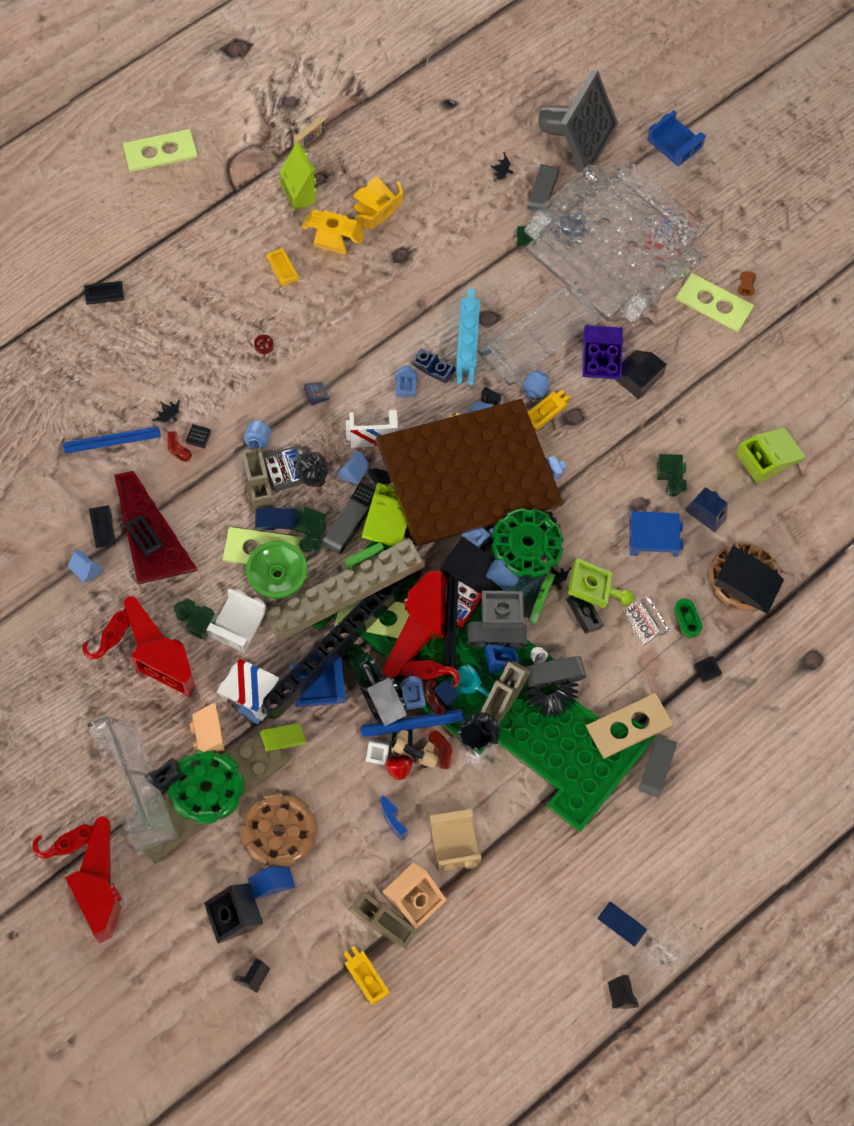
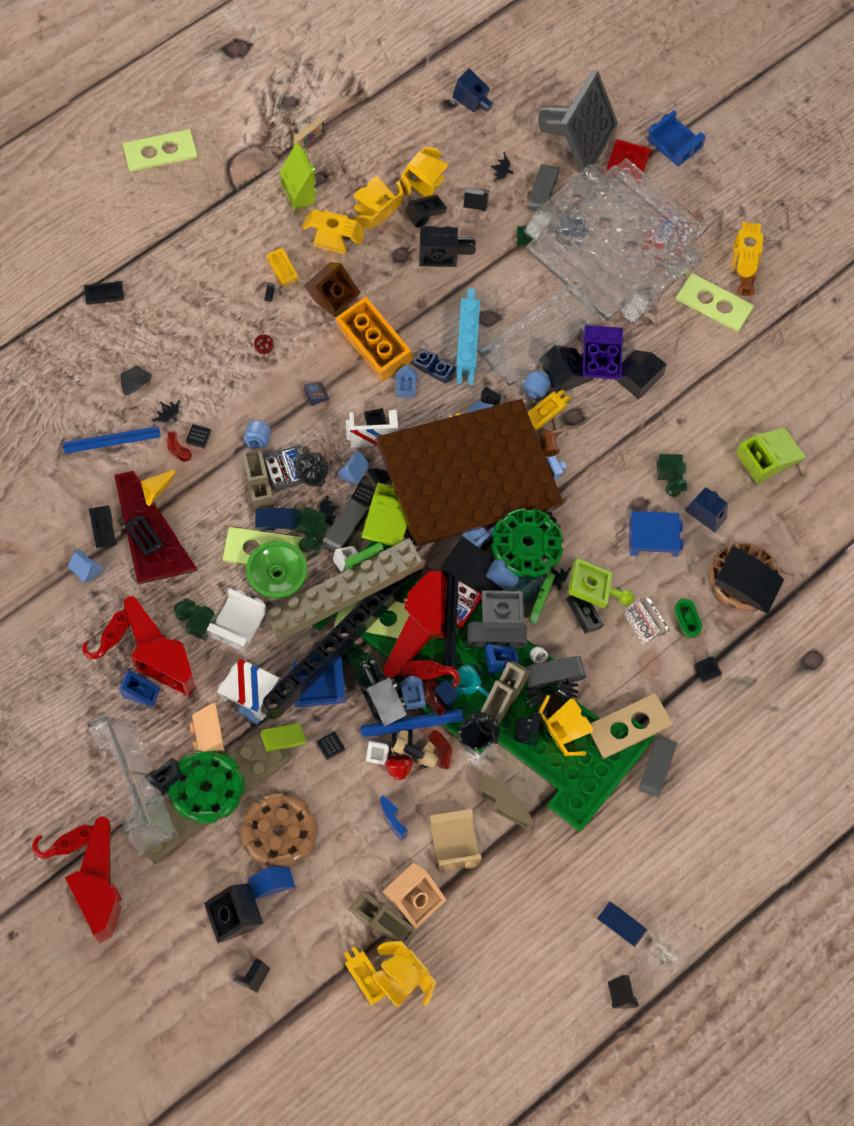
(133, 379): none -> black tile
(139, 689): none -> blue slope
(156, 485): none -> yellow slope
(269, 292): none -> black tile
(328, 510): none -> black piece
(330, 745): none -> black tile
(332, 288): none -> reddish brown slope
(342, 554): none -> white slope
(374, 339): none -> light orange brick
(375, 417): none -> black tile
(400, 976): none -> yellow piece
(422, 209): none -> black plate
(427, 168): none -> yellow piece
(441, 246): none -> black brick
(472, 92): none -> dark blue torso
(476, 199): none -> black tile
(505, 802): none -> dark tan slope
(528, 729): none -> black plate
(549, 443): none -> dark orange bush
(564, 367): none -> black slope
(566, 725): none -> yellow piece
(634, 153): none -> red tile
(748, 256): none -> yellow piece

